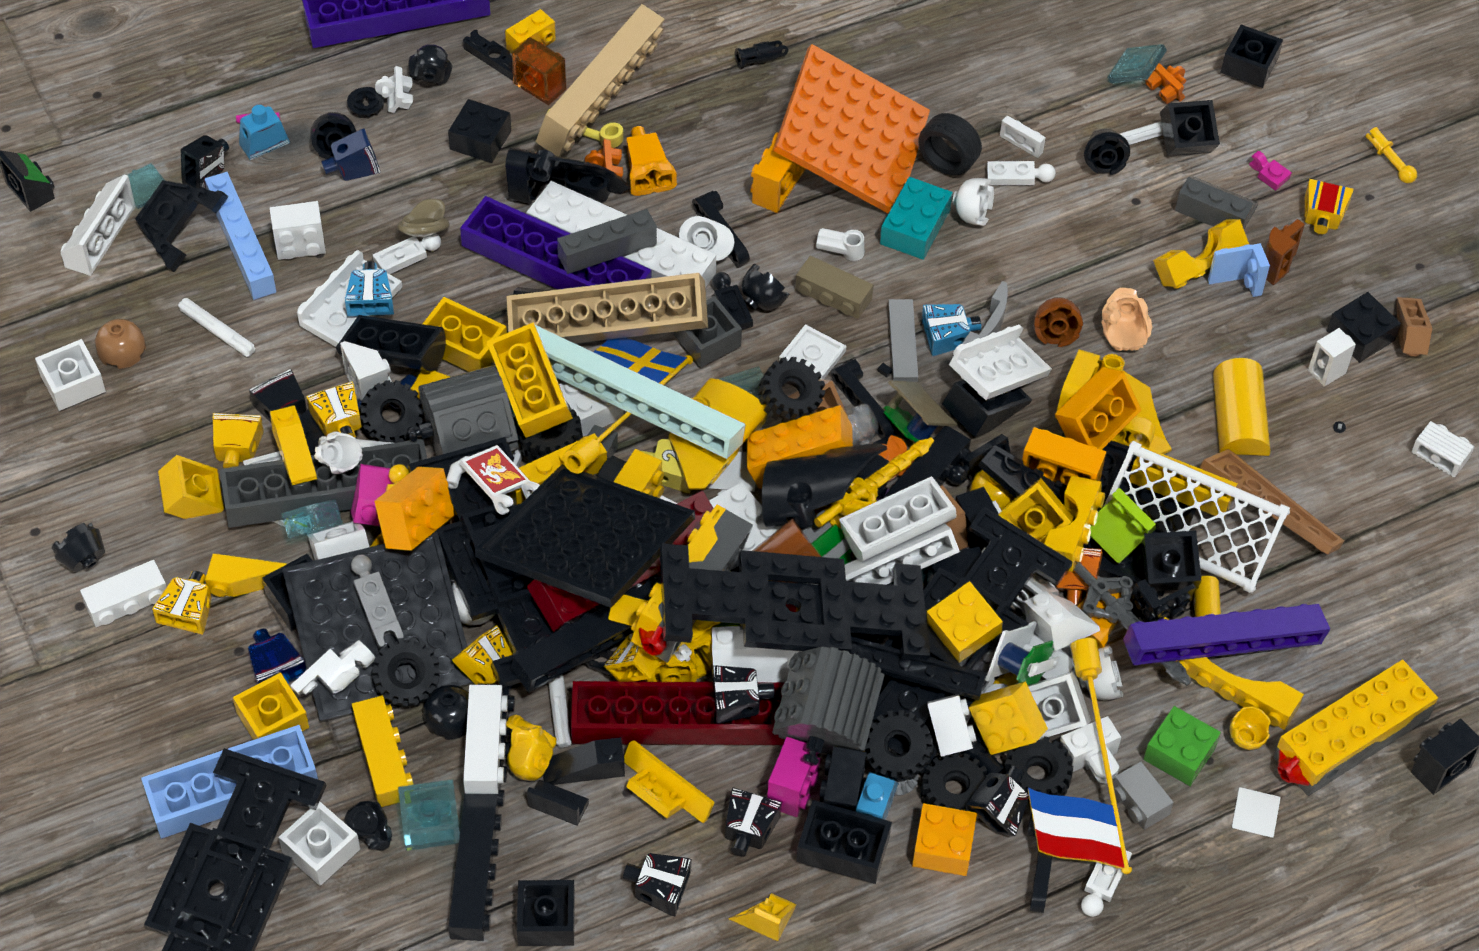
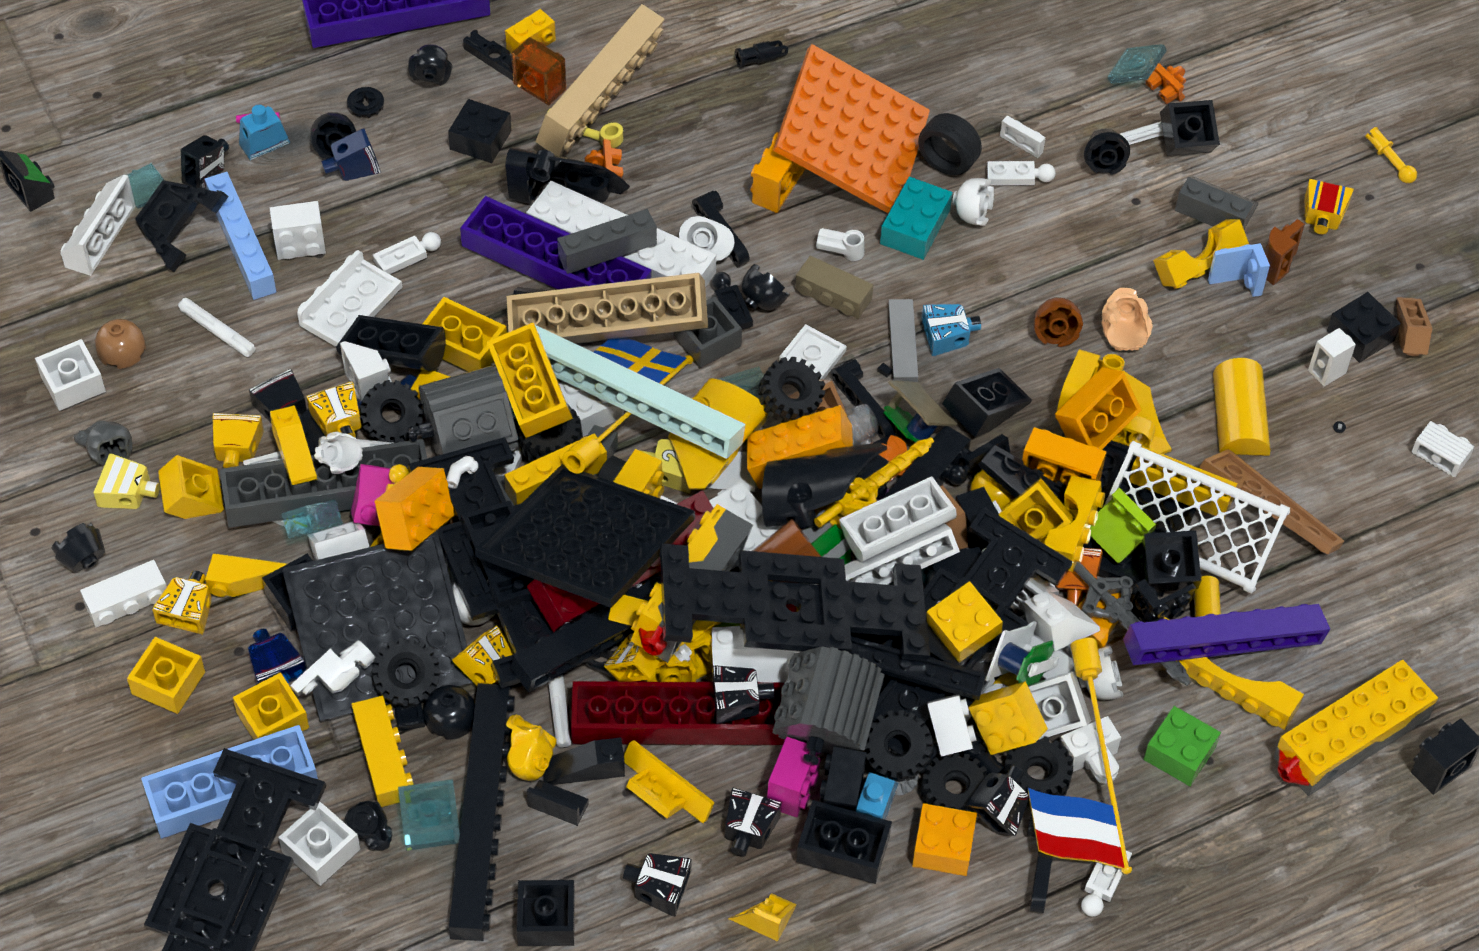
(105, 439): none -> dark grey piece
(124, 484): none -> light yellow torso
(166, 675): none -> yellow brick
(369, 292): dark azure torso -> none
(375, 601): light grey plate -> none
(393, 88): white hips -> none
(409, 717): none -> black tile
(425, 219): dark tan piece -> none
(484, 739): white brick -> none
(497, 476): flag -> none
(648, 164): light orange piece -> none
(997, 308): light grey slope -> none
(998, 363): white bracket -> none
(1142, 796): light grey brick -> none
(1250, 728): yellow hair -> none
(1251, 56): black brick -> none
(1256, 812): white sticker -> none
(1270, 173): dark pink plate -> none

